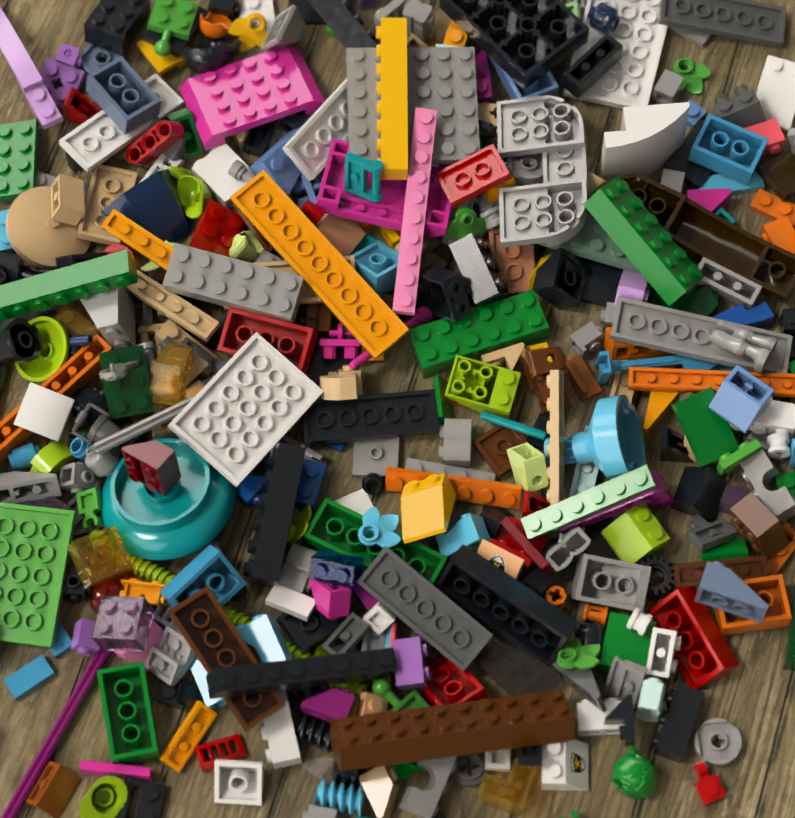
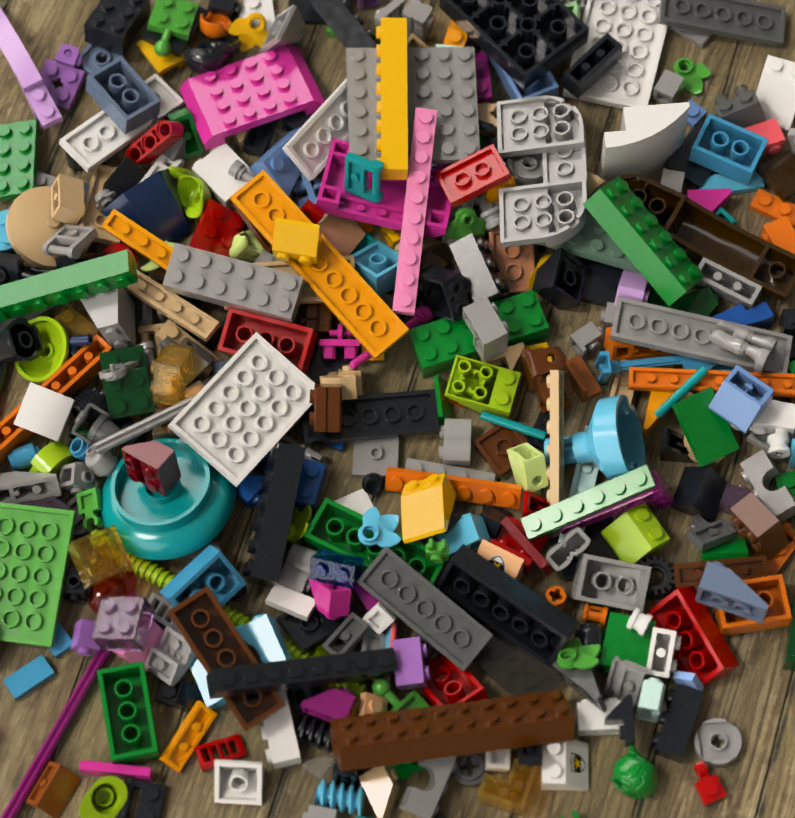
(70, 235): none -> light grey plate
(79, 107): red slope -> none
(104, 198): none -> light grey plate
(124, 177): none -> black slope
(137, 588): light orange hinge -> none
(296, 241): none -> yellow slope
(327, 408): none -> reddish brown brick
(437, 551): none -> bright green plate
(488, 331): none -> light grey brick
(538, 581): black brick -> none
(603, 18): dark blue head -> none
(679, 393): none -> teal bar
(688, 679): none -> light blue tile
(729, 461): bright green plate -> none

